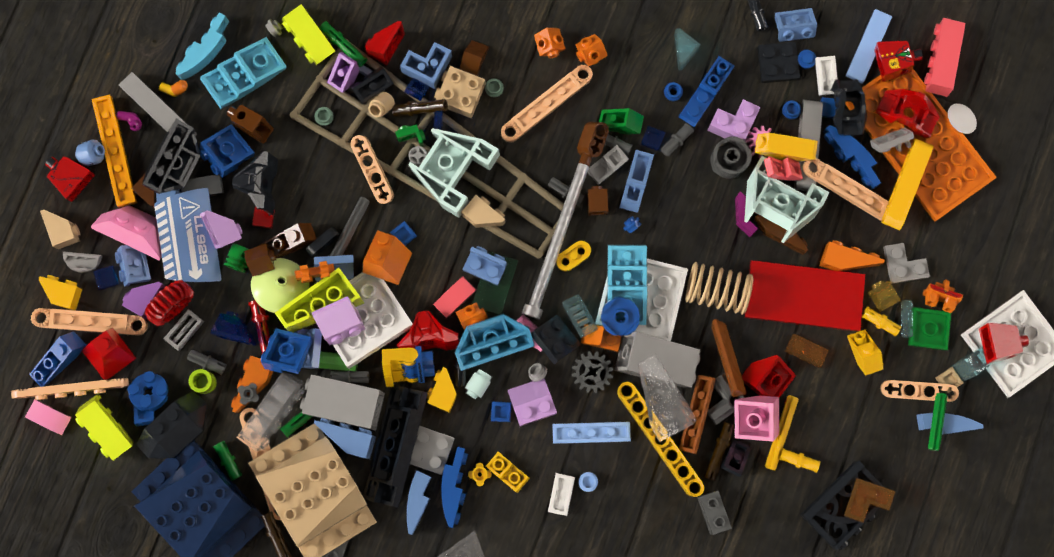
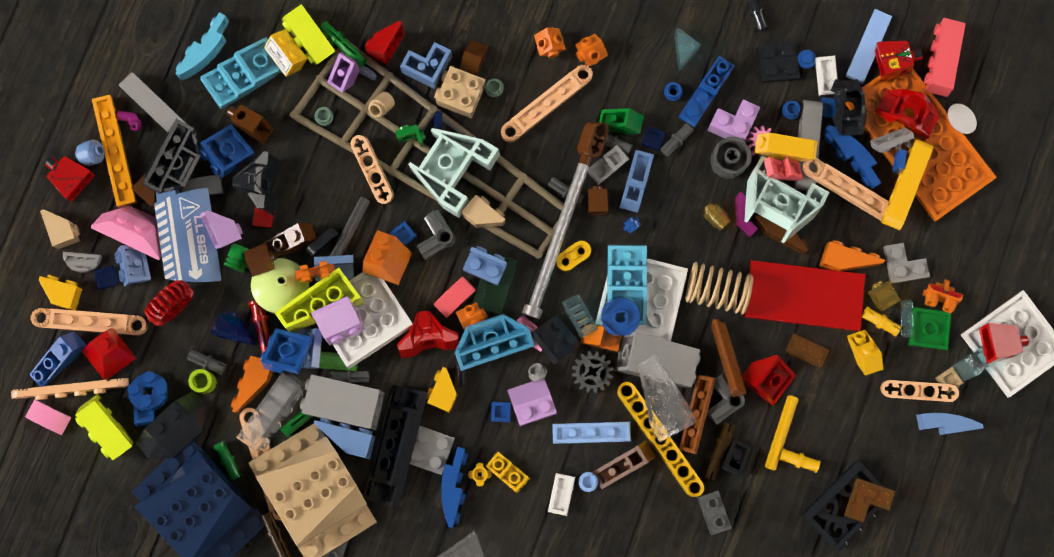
(140, 297): medium lavender slope -> none
(175, 89): arm -> none
(194, 318): light grey tile -> none
(253, 397): dark grey plate -> none
(274, 27): light grey plate -> none
(285, 52): none -> yellow brick
(371, 84): black slope -> none
(407, 365): hips -> none
(413, 108): dark brown pin -> none
(416, 89): clear blue tile -> none
(416, 500): medium blue slope -> none
(417, 153): light grey wheel -> none
(439, 228): none -> dark grey piece
(478, 384): light aqua brick -> none
(624, 464): none -> reddish brown slope
(716, 216): none -> clear yellow brick
(757, 418): bright pink slope -> none
(796, 24): medium blue bracket -> none
(899, 161): none -> blue tile
(937, 421): green axle -> none

